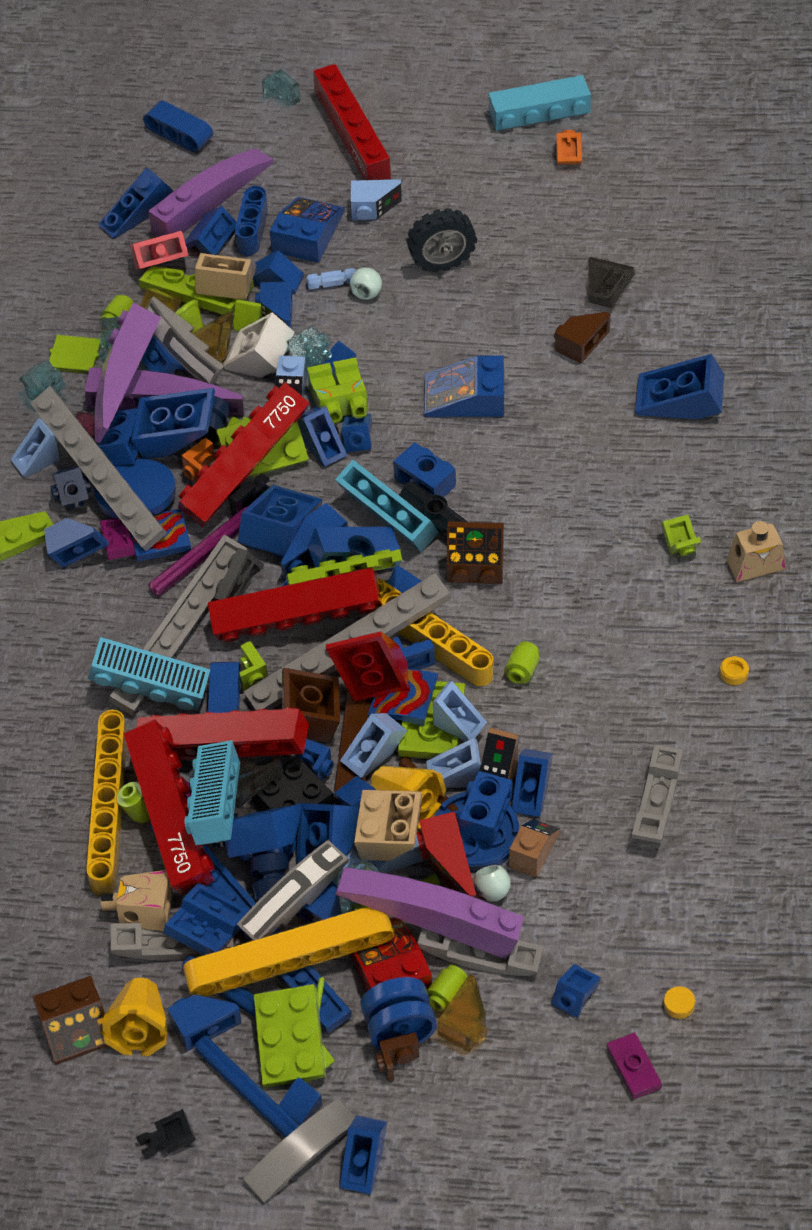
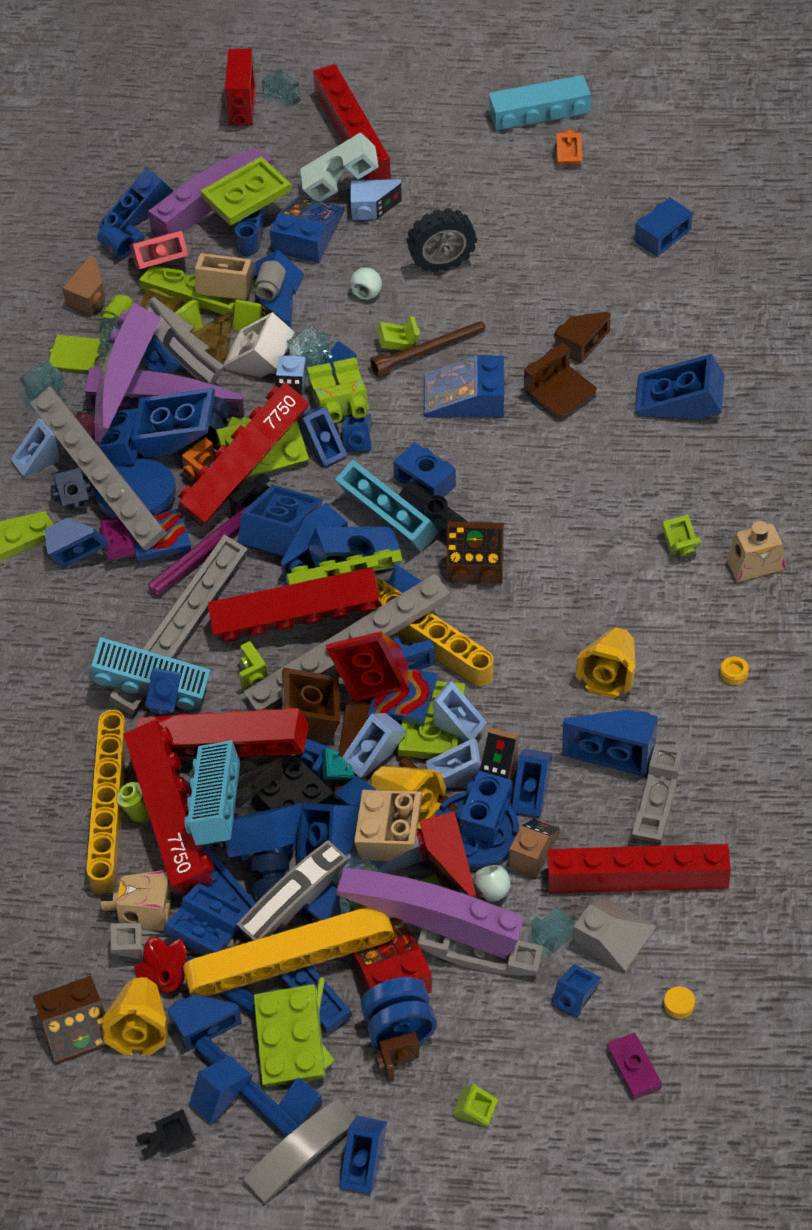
(85, 288): none -> medium nougat slope
(117, 241): none -> blue piece
(161, 960): none -> red plate
(163, 691): none -> blue bracket
(178, 126): blue beam -> none
(212, 231): blue panel -> none
(218, 1087): none -> blue slope
(224, 687): blue beam -> none
(236, 579): dark grey wing -> none
(240, 86): none -> red window
(246, 190): none -> lime plate
(269, 280): none -> light grey brick
(322, 174): none -> light aqua arch
(329, 278): light blue axle -> none
(335, 766): none -> teal tile
(383, 363): none -> reddish brown piece
(398, 336): none -> lime bracket
(445, 987): lime brick -> none
(464, 1017): clear yellow slope -> none
(475, 1105): none -> lime slope
(522, 662): lime brick -> none
(552, 930): none -> clear light blue bracket
(556, 383): none -> reddish brown bracket
(607, 281): clear smoke wing -> none
(608, 664): none -> yellow cone
(611, 934): none -> light grey slope
(612, 739): none -> blue slope
(638, 868): none -> red brick
(663, 226): none -> blue brick

